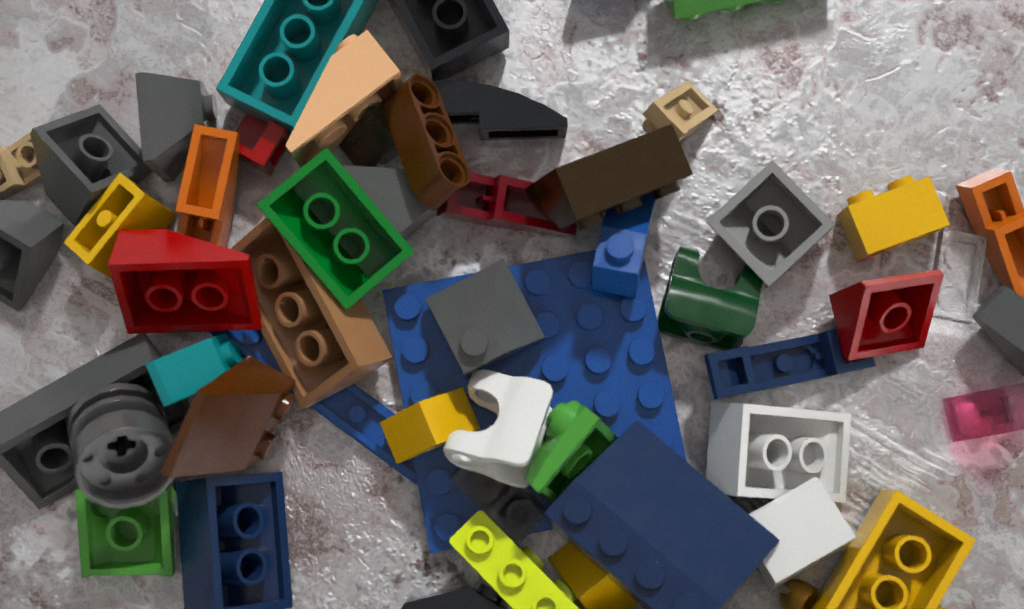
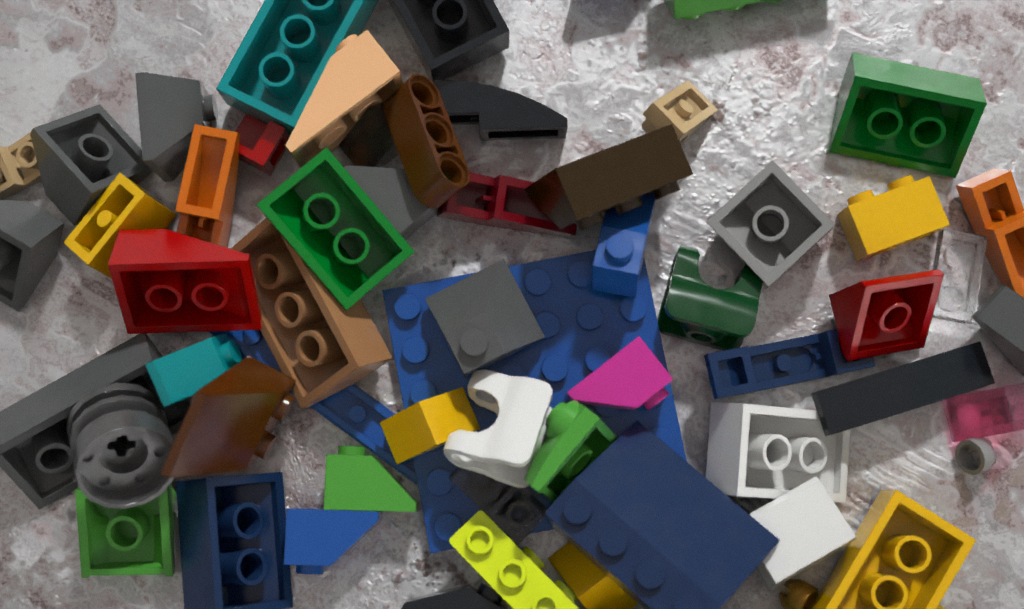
(323, 536): none -> blue slope
(363, 484): none -> bright green slope
(625, 380): none -> dark pink slope
(902, 388): none -> black slope
(906, 115): none -> green slope
(966, 459): none -> light grey hinge

